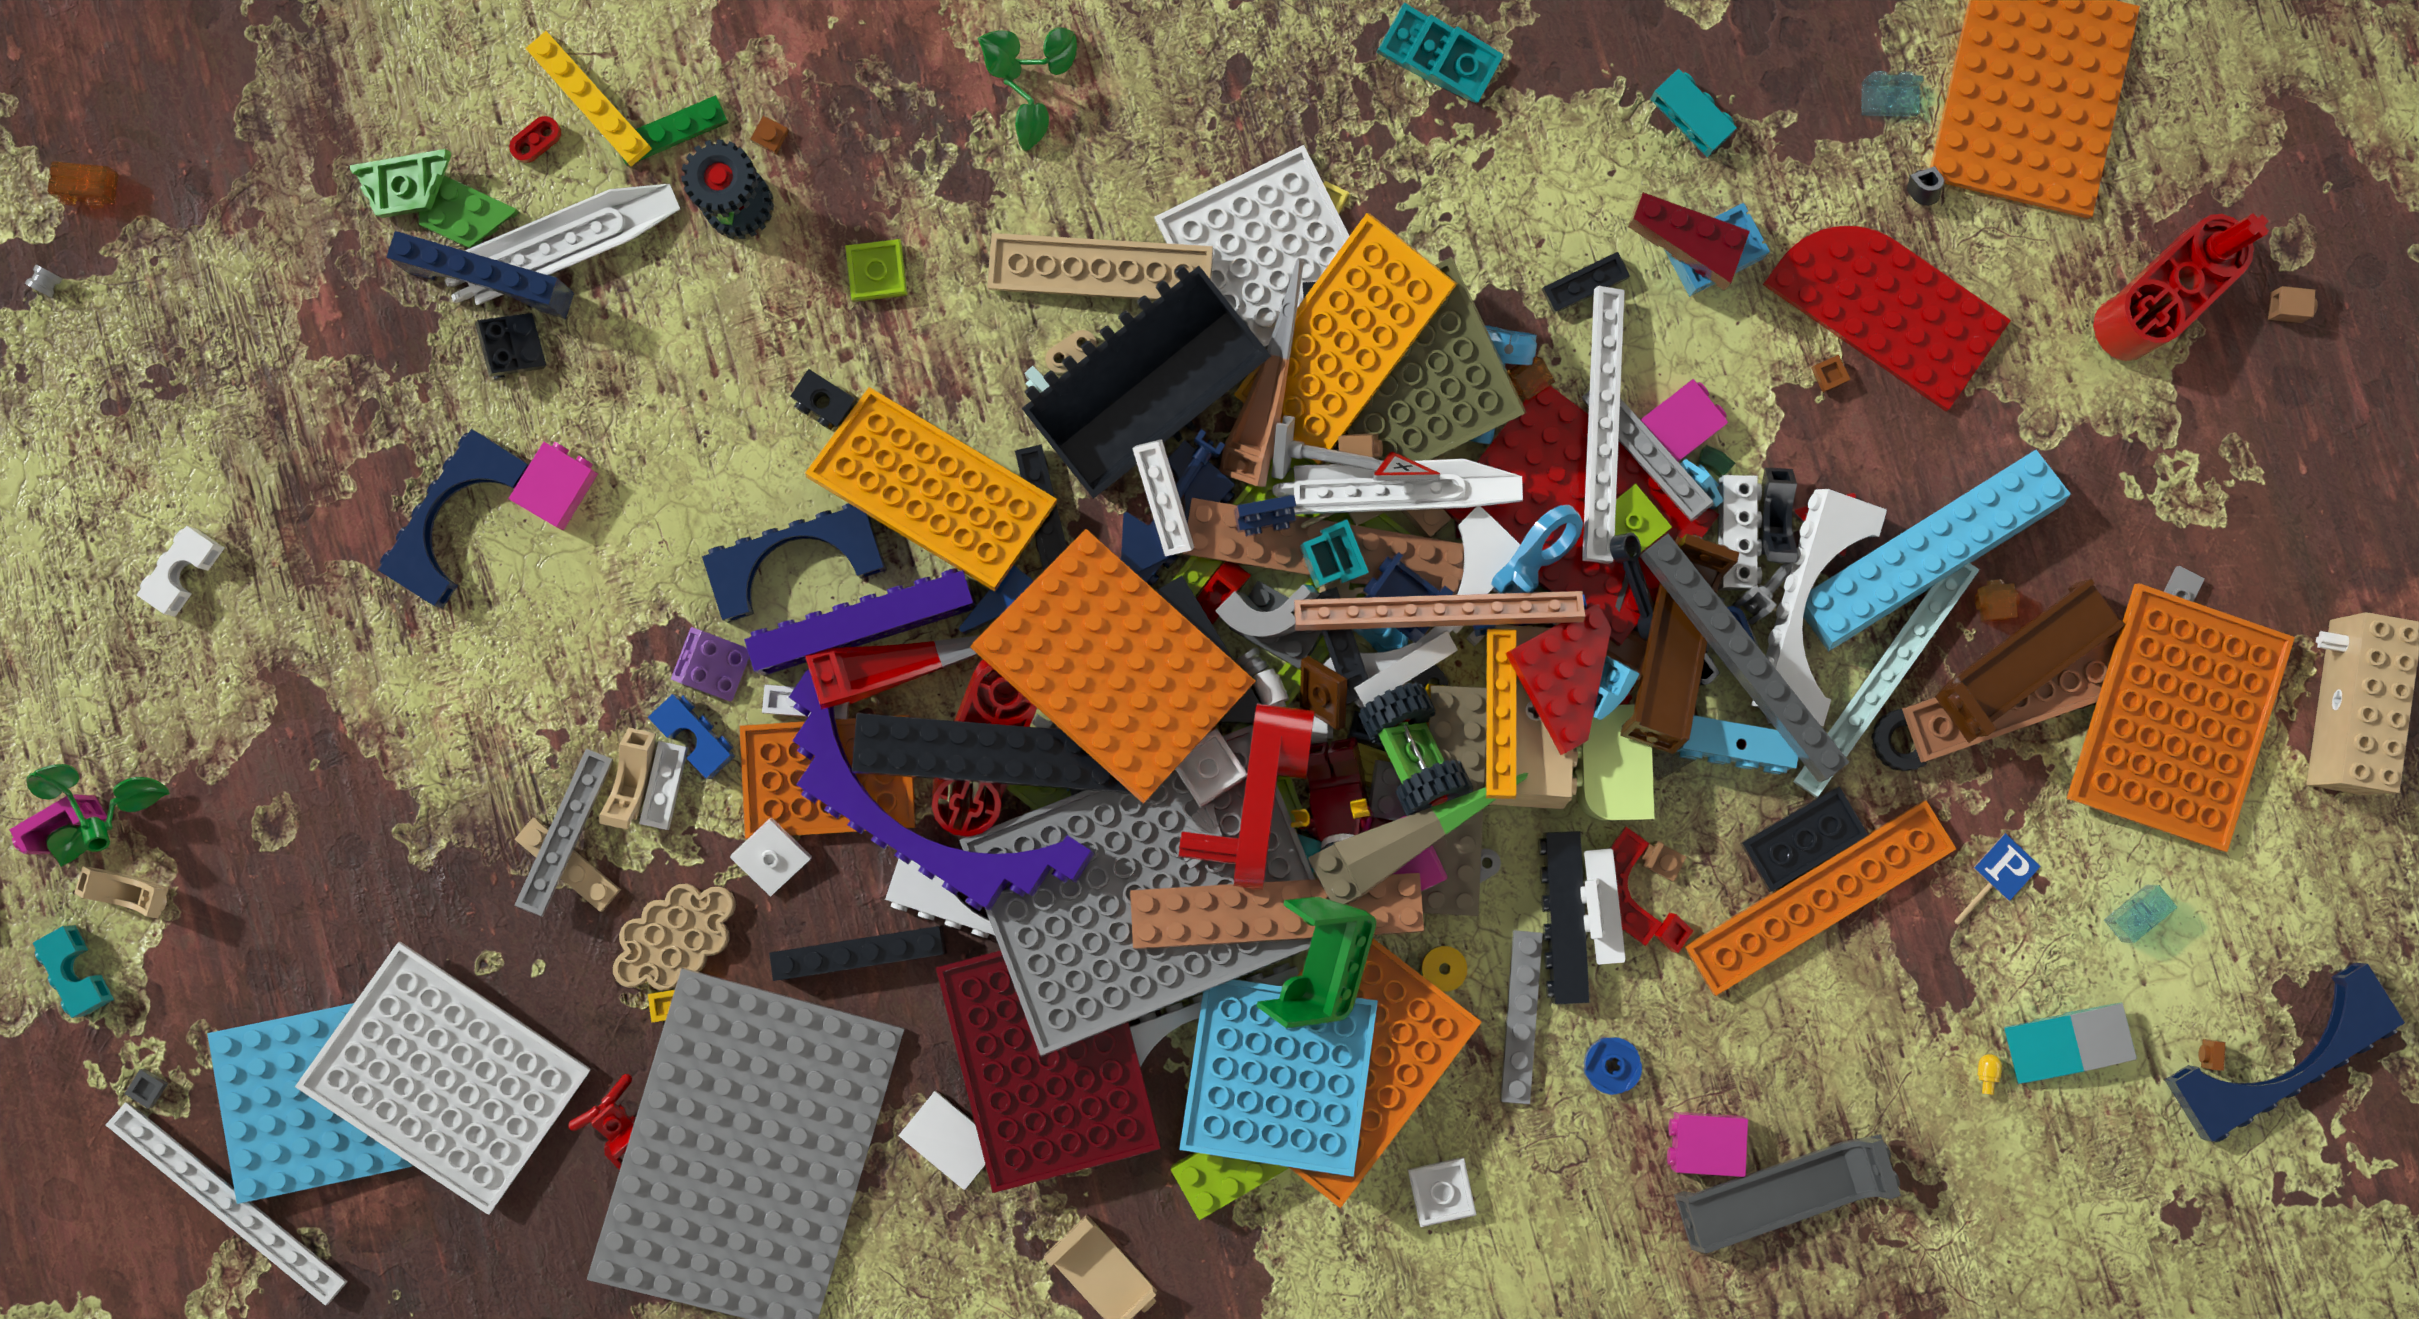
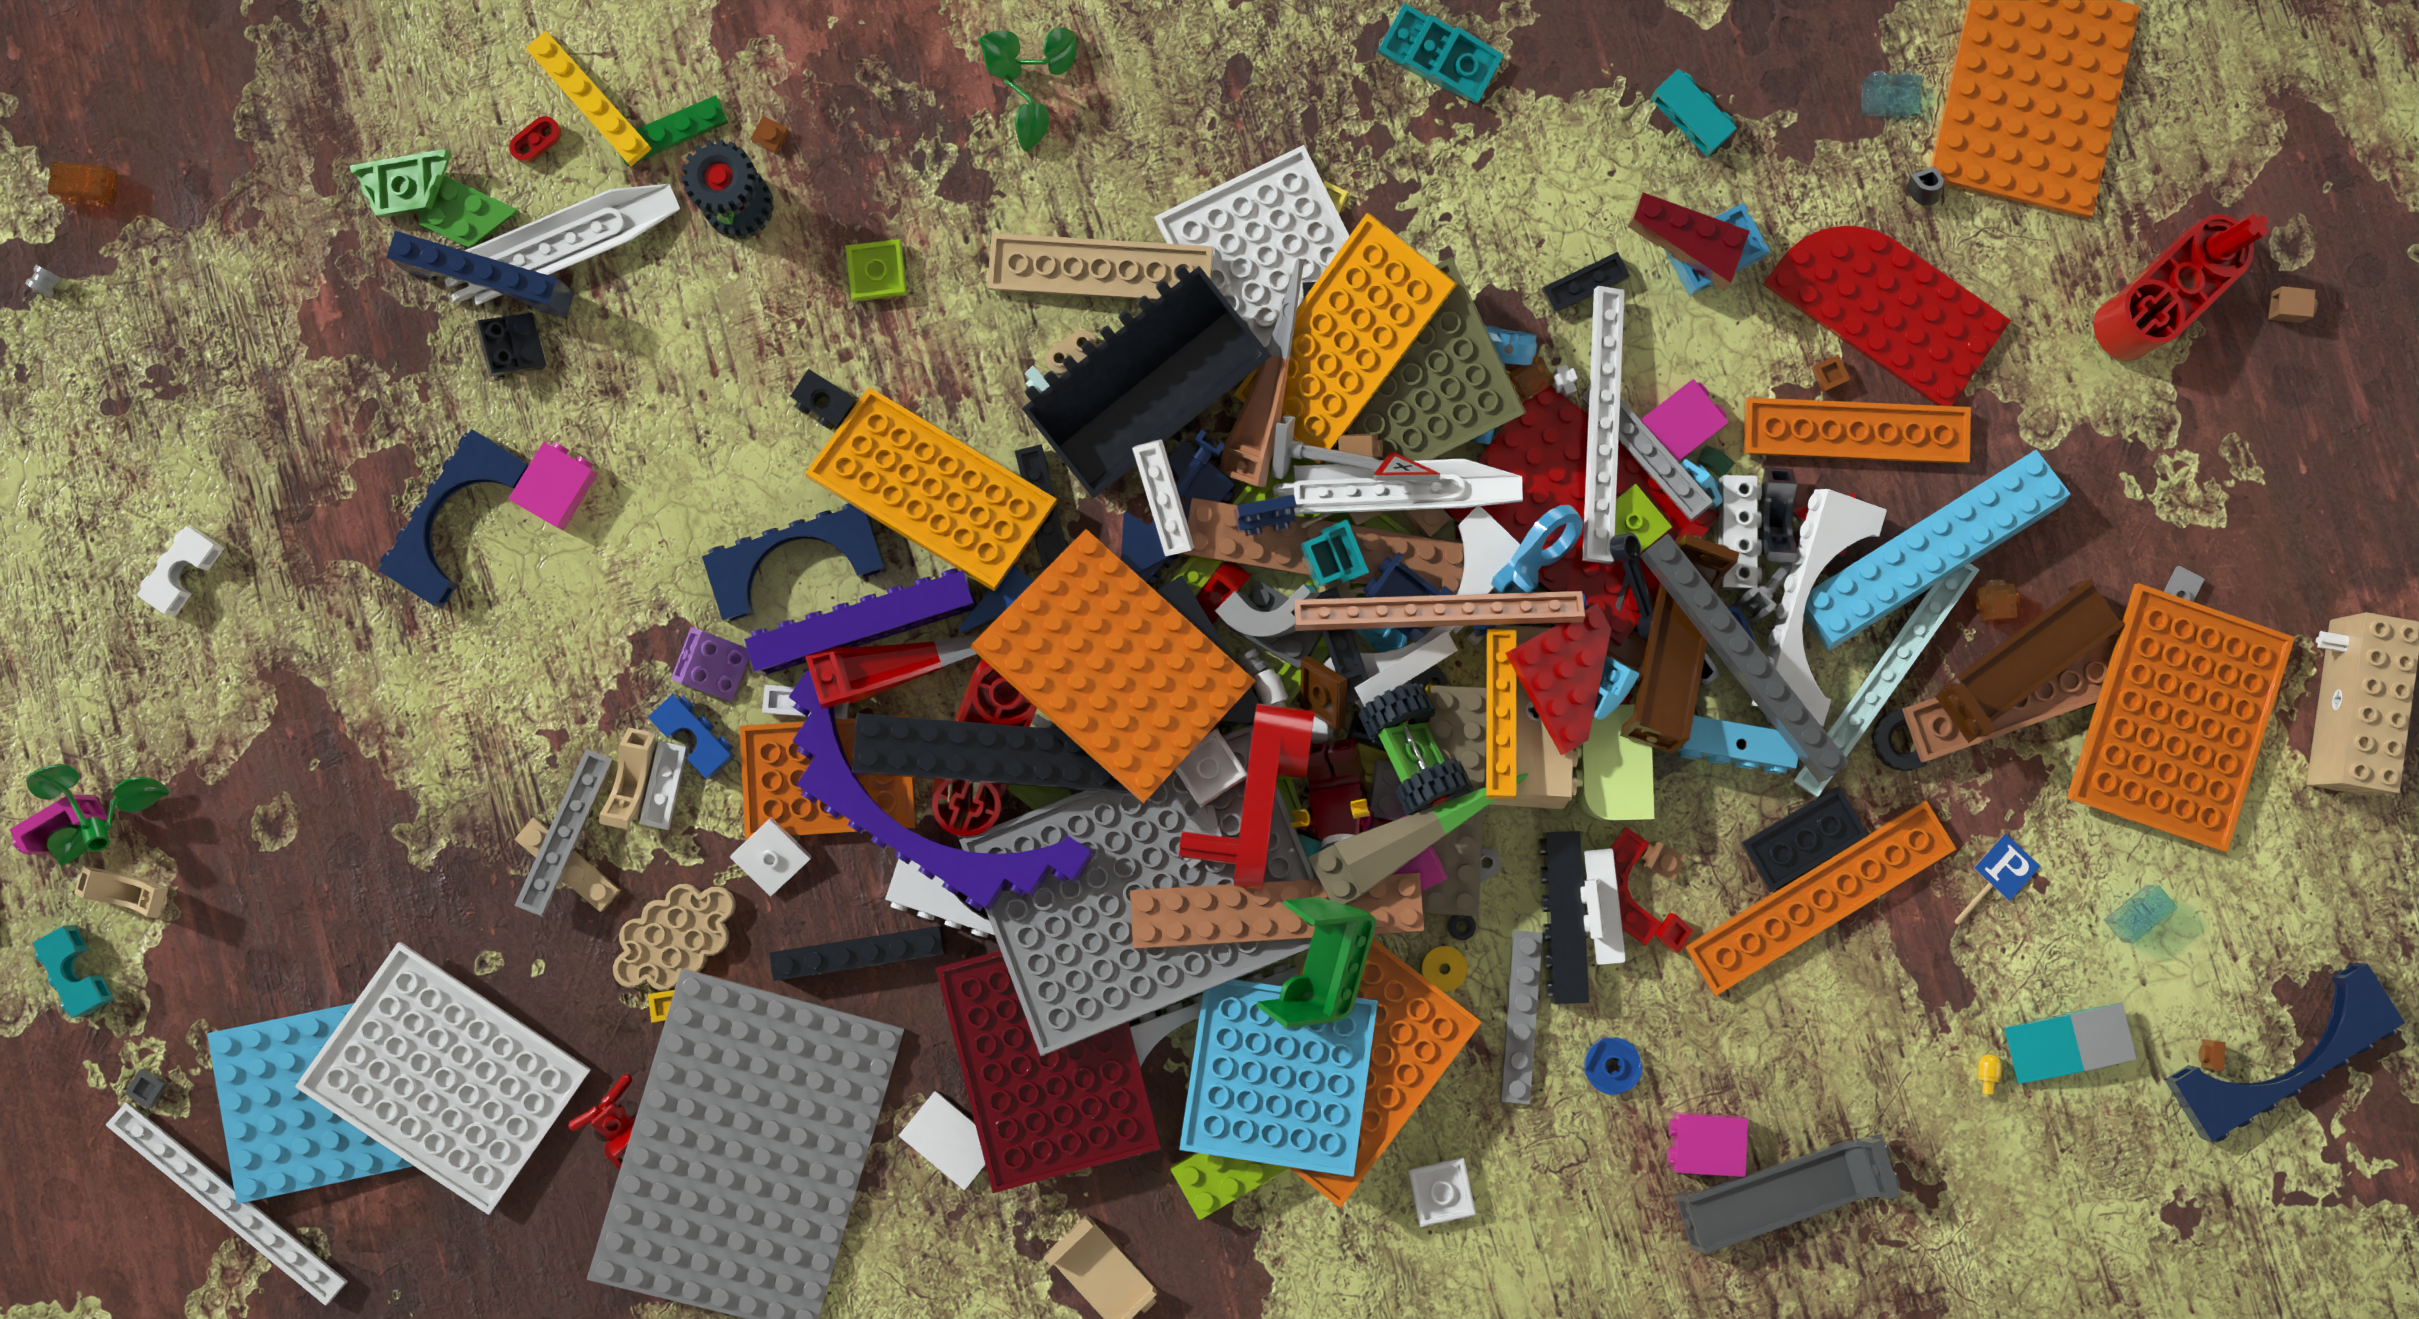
(1467, 933): none -> black plate
(1565, 381): none -> white plate
(1857, 430): none -> orange plate

